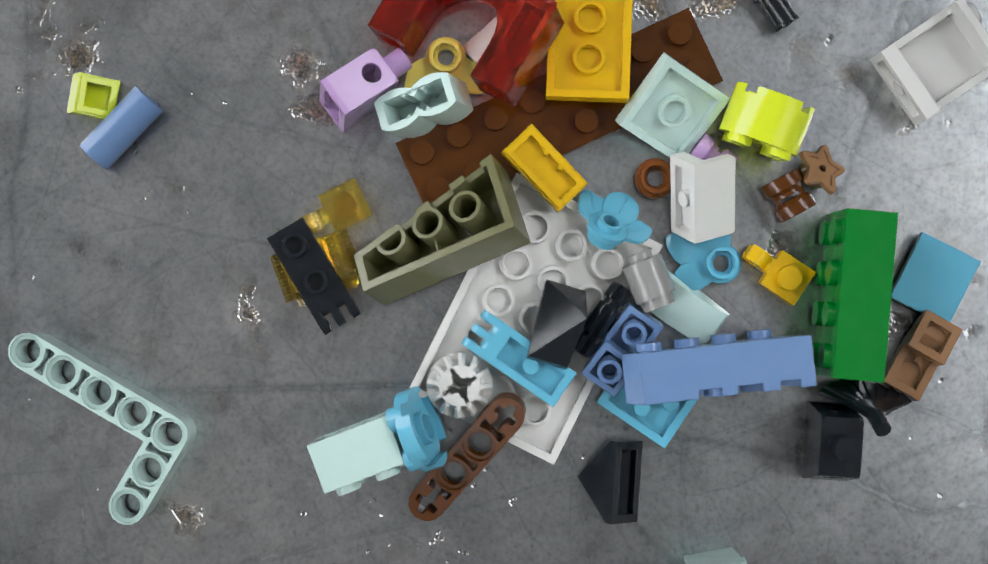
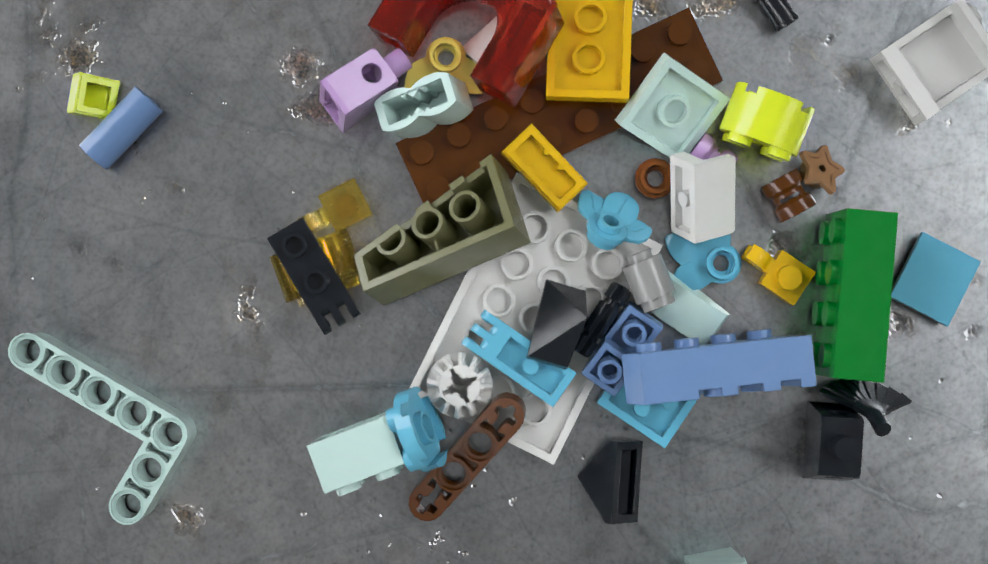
(920, 354): medium nougat slope -> none

